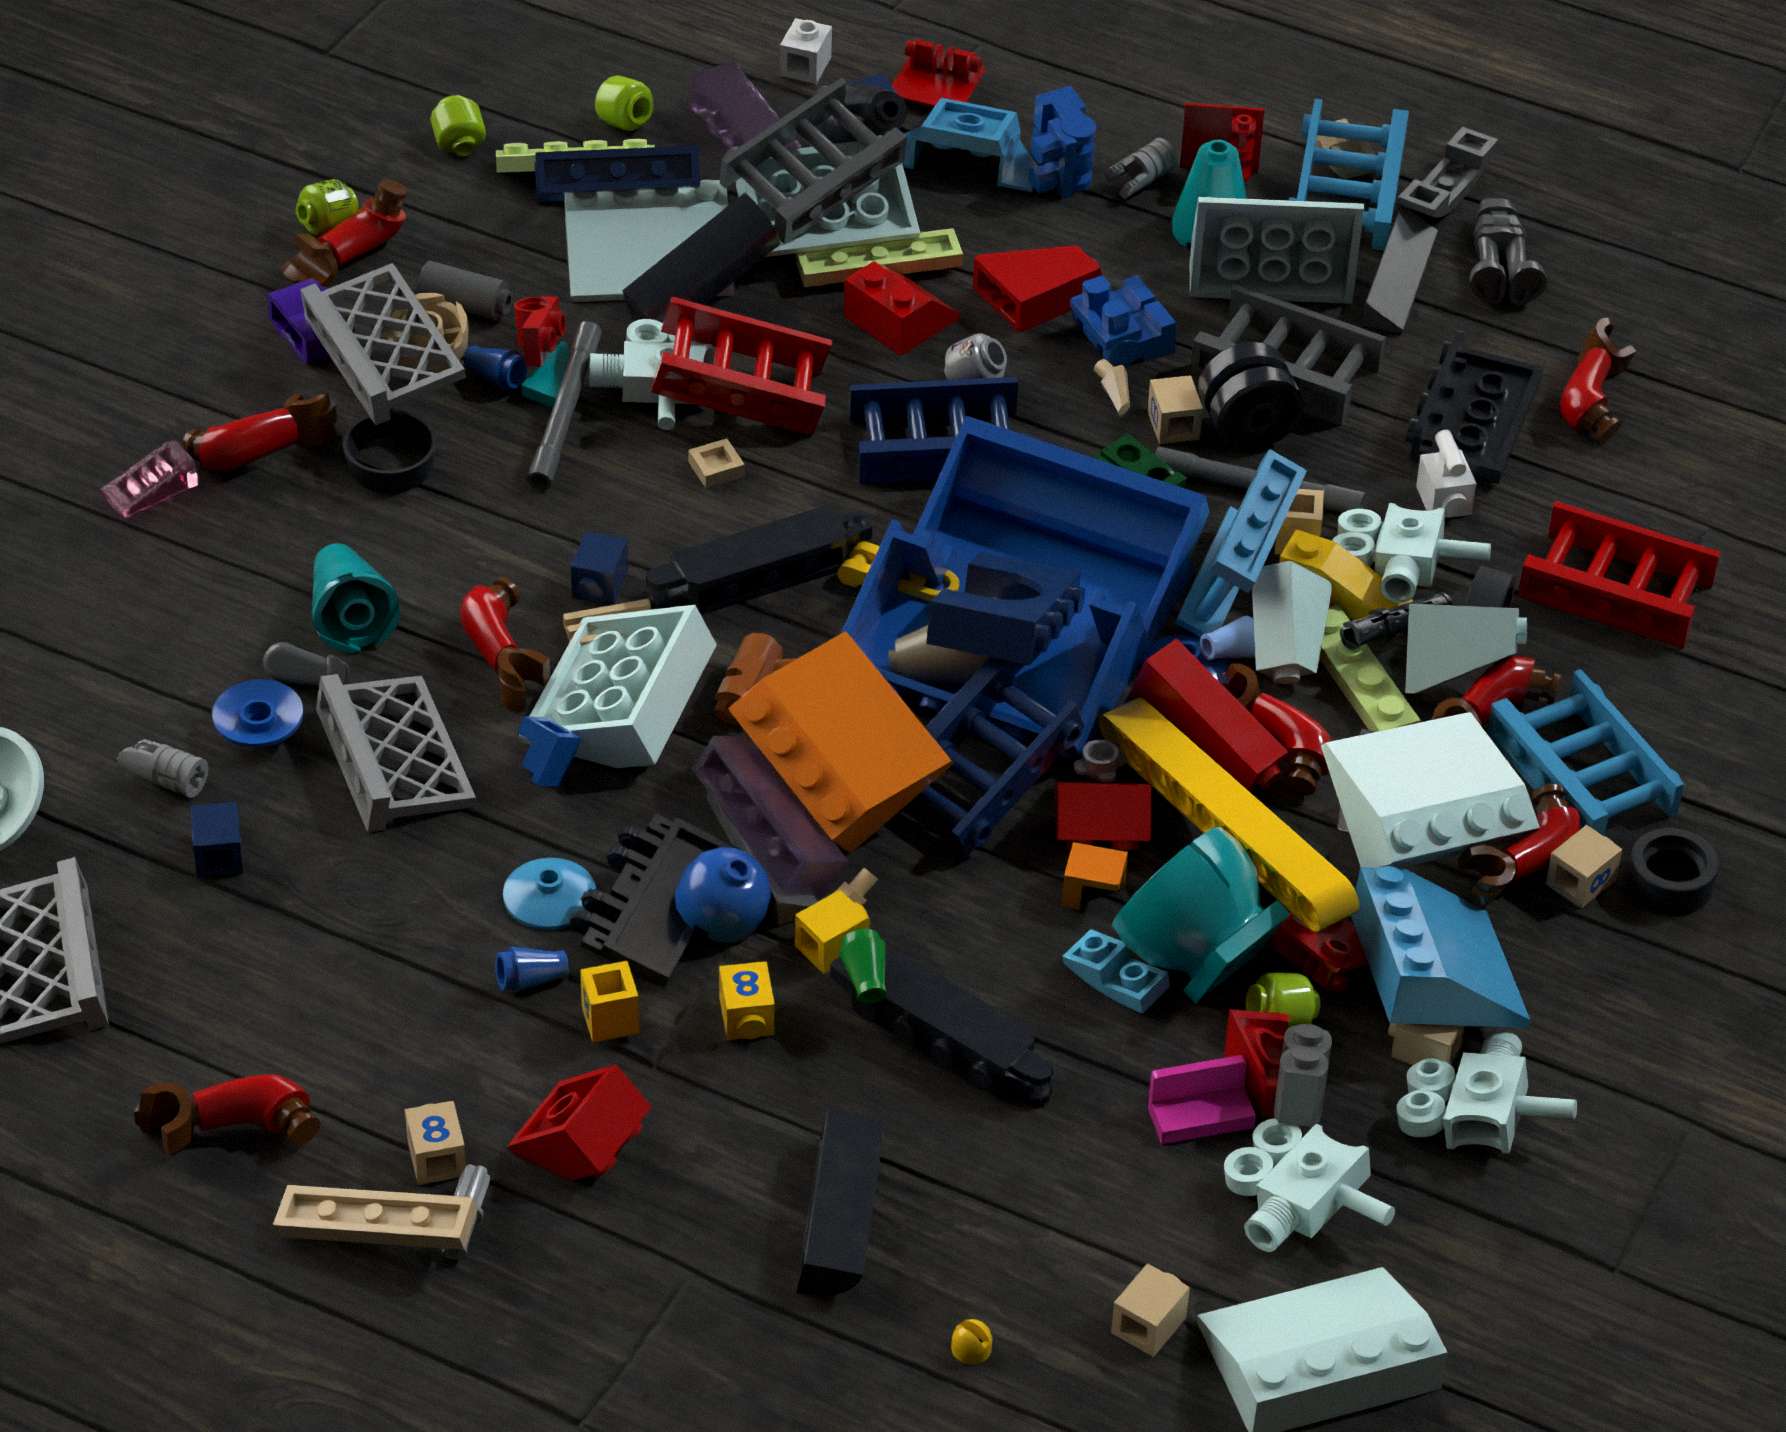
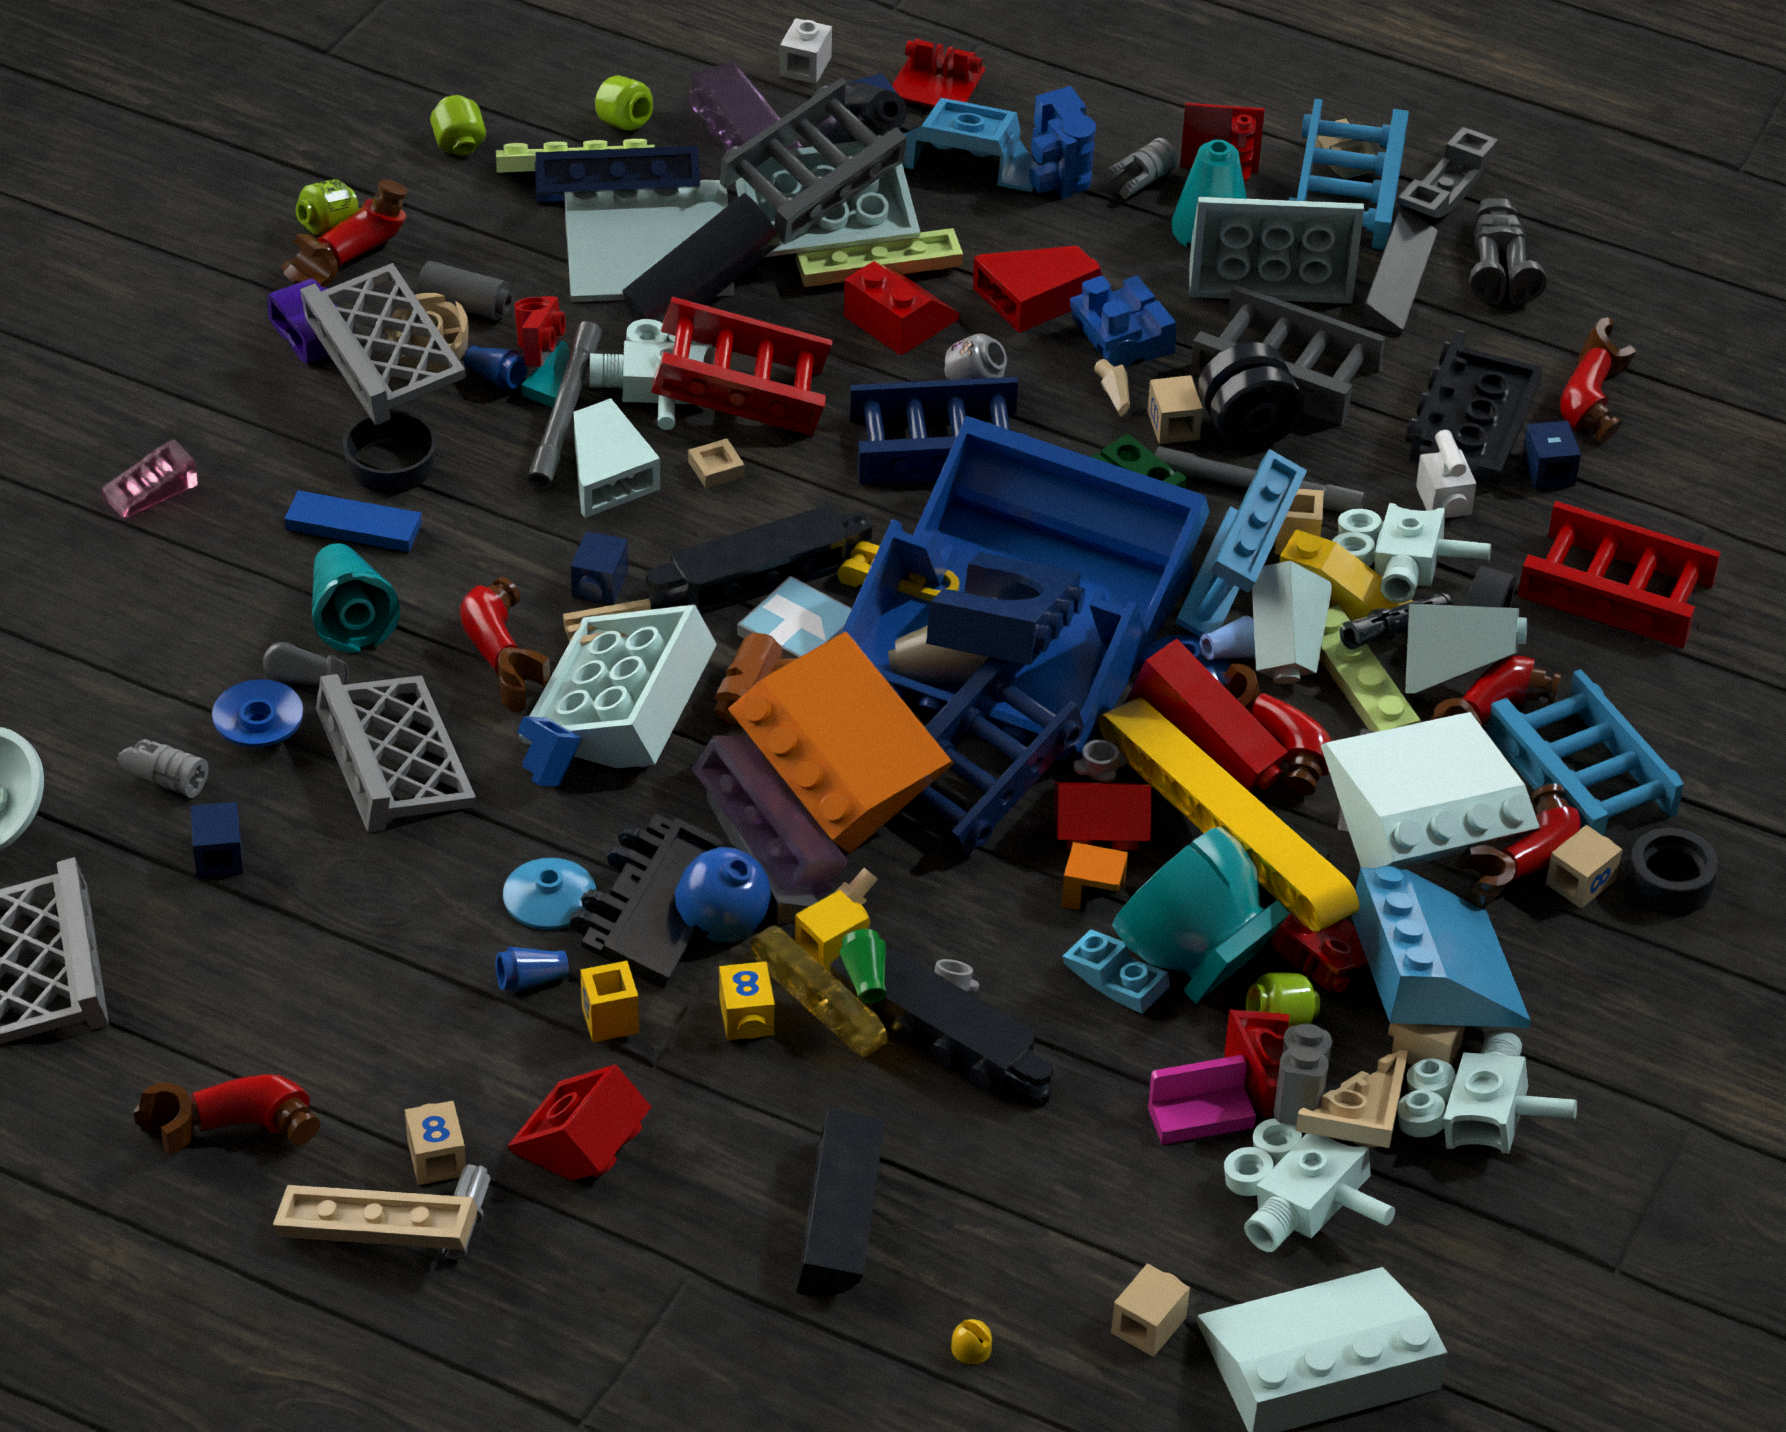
(252, 438): red piece -> none
(353, 521): none -> blue tile
(611, 459): none -> light aqua slope
(796, 618): none -> medium azure tile
(819, 991): none -> clear yellow beam
(957, 973): none -> light grey plate
(1362, 1106): none -> tan wing
(1551, 455): none -> dark blue brick

